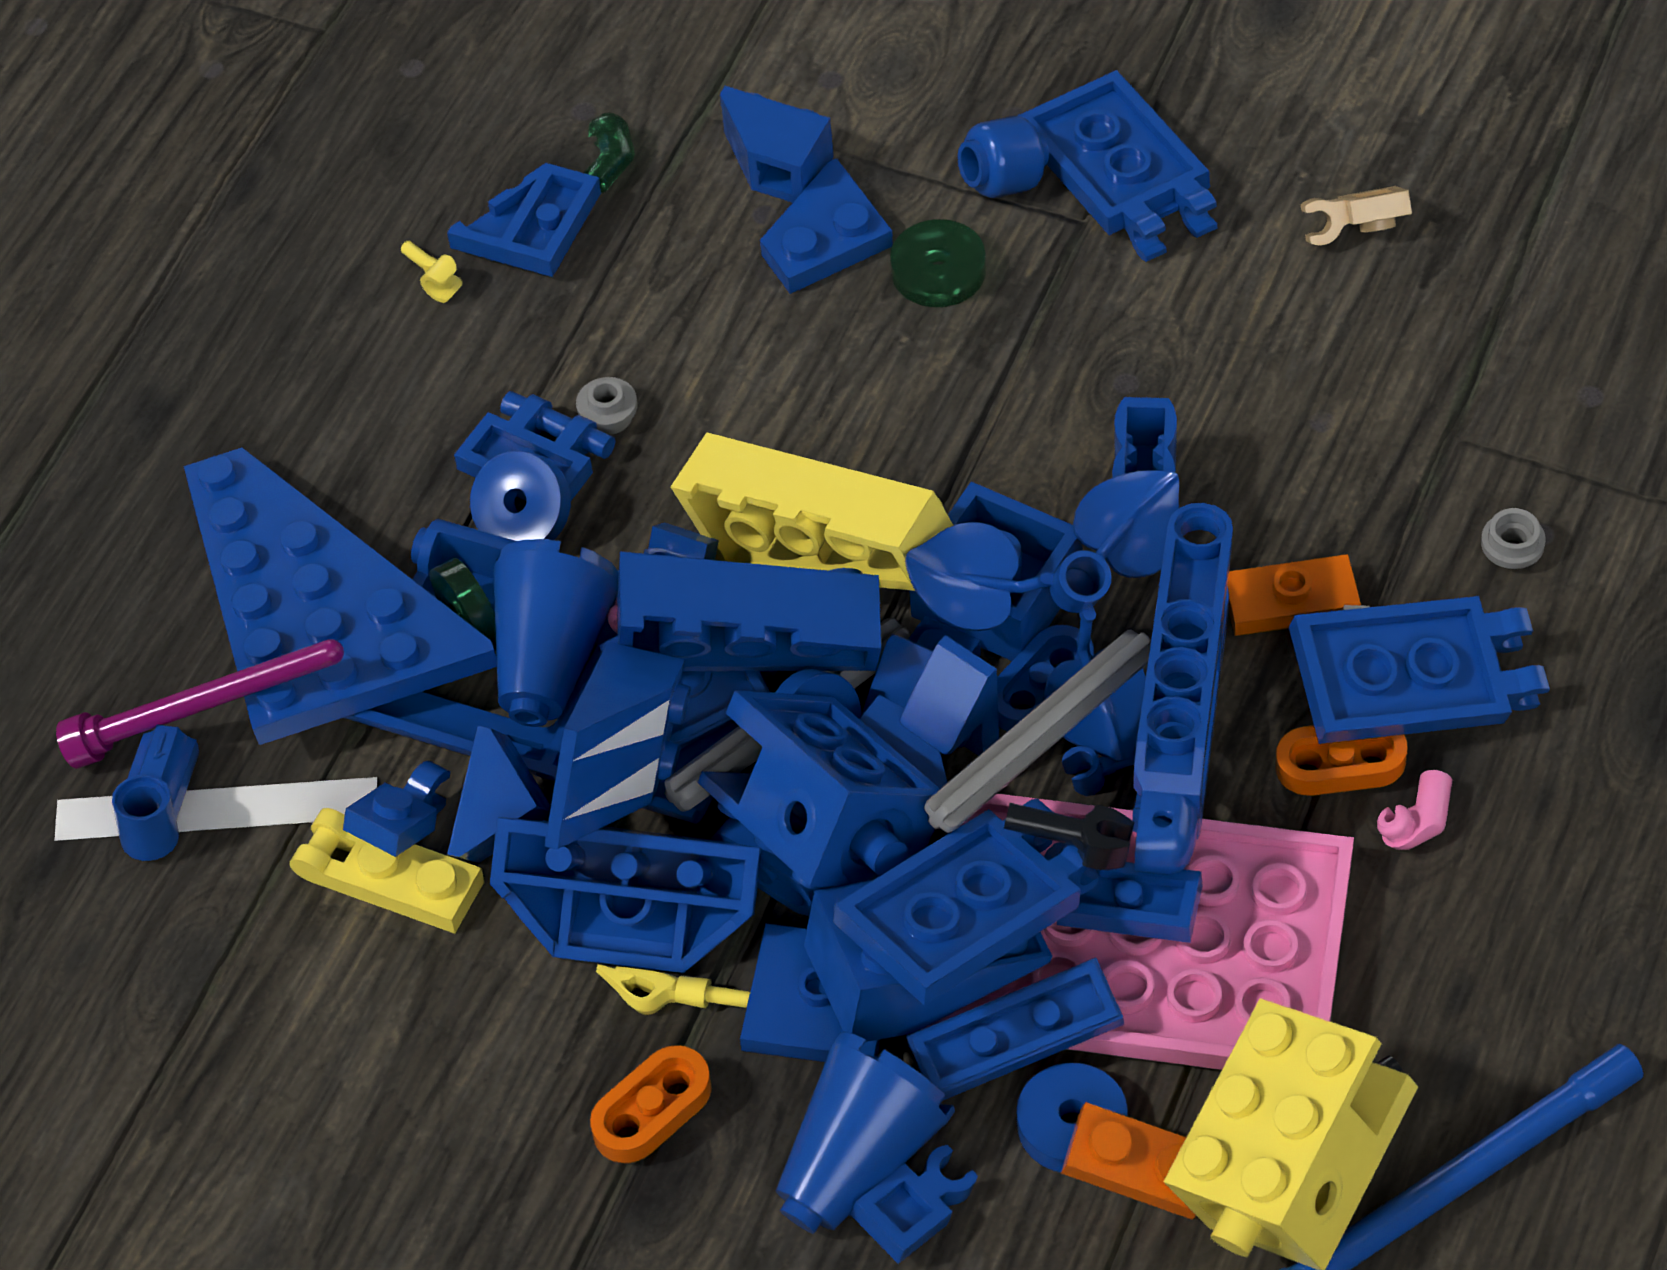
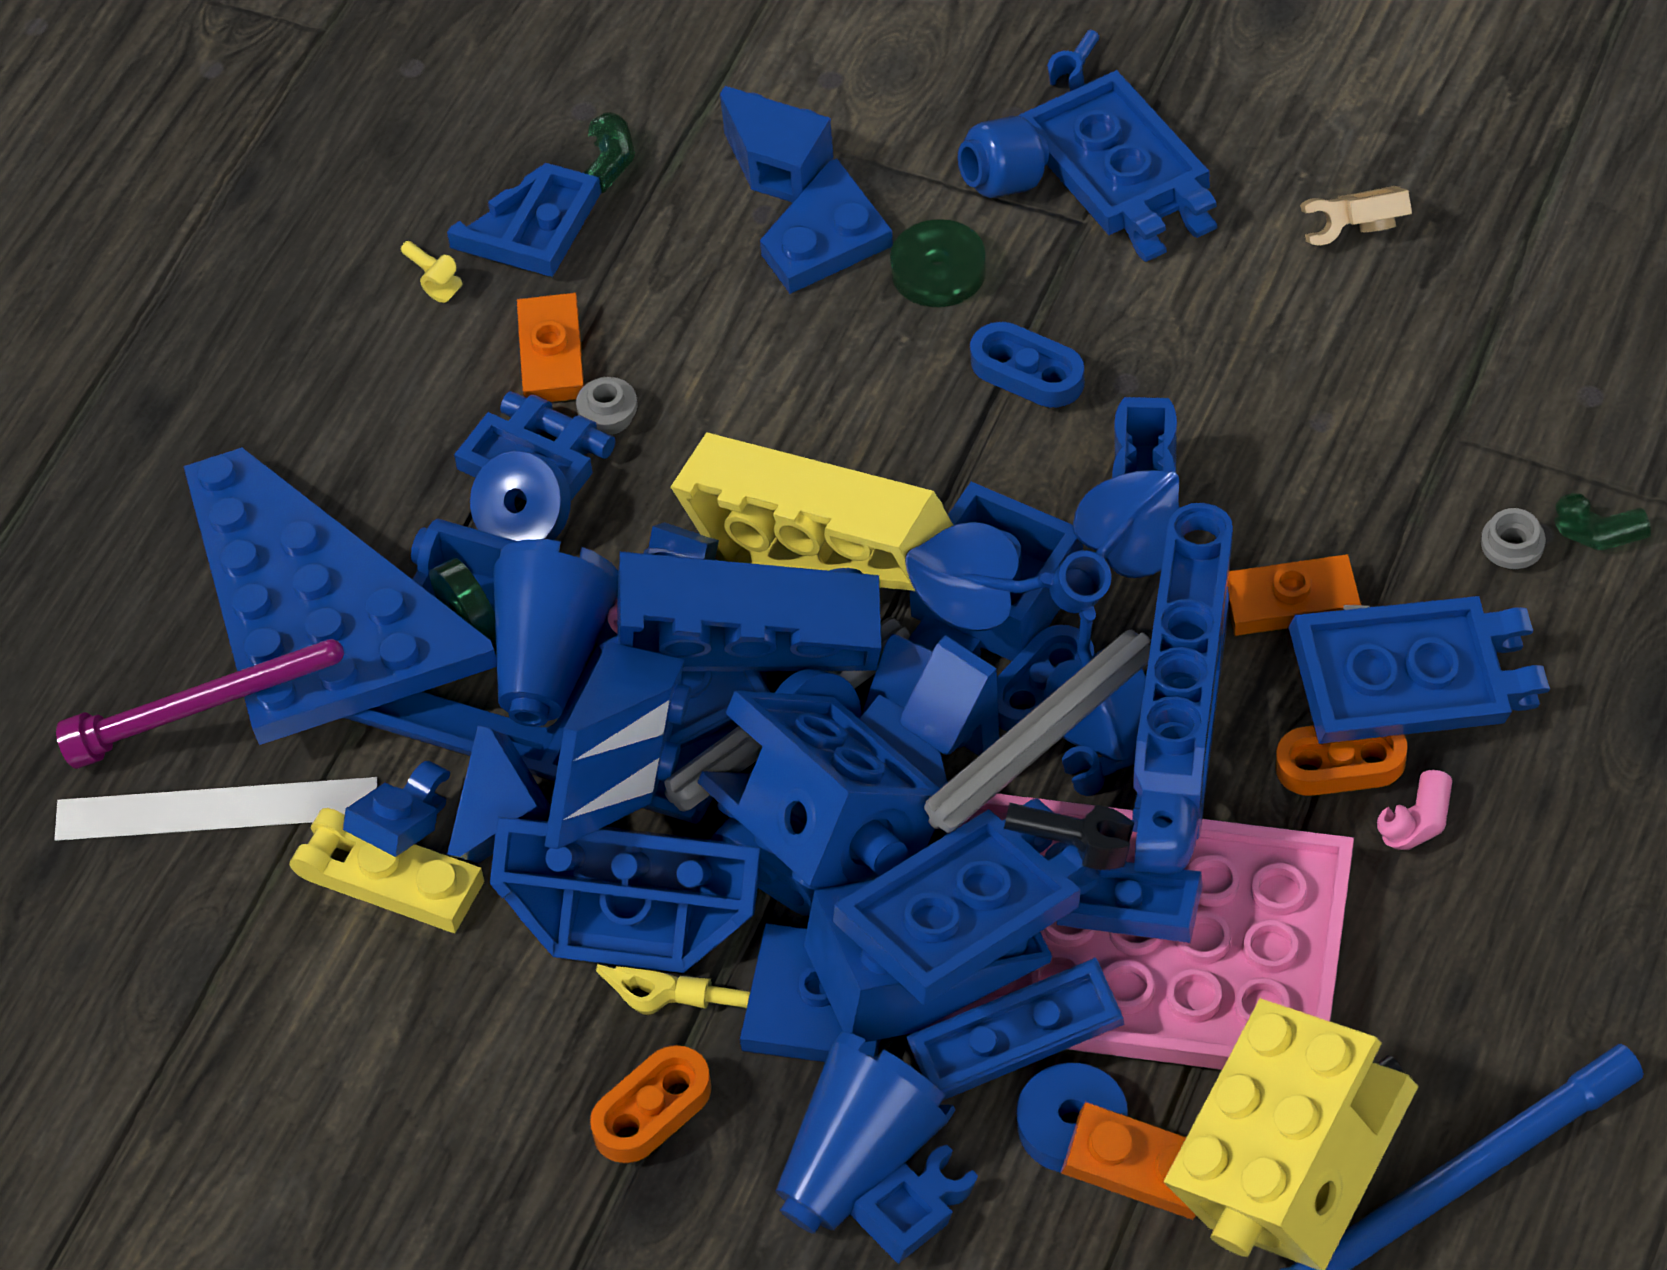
(153, 793): blue piece -> none
(550, 347): none -> orange plate
(1030, 364): none -> blue plate
(1072, 62): none -> blue hand
(1596, 531): none -> clear green arm

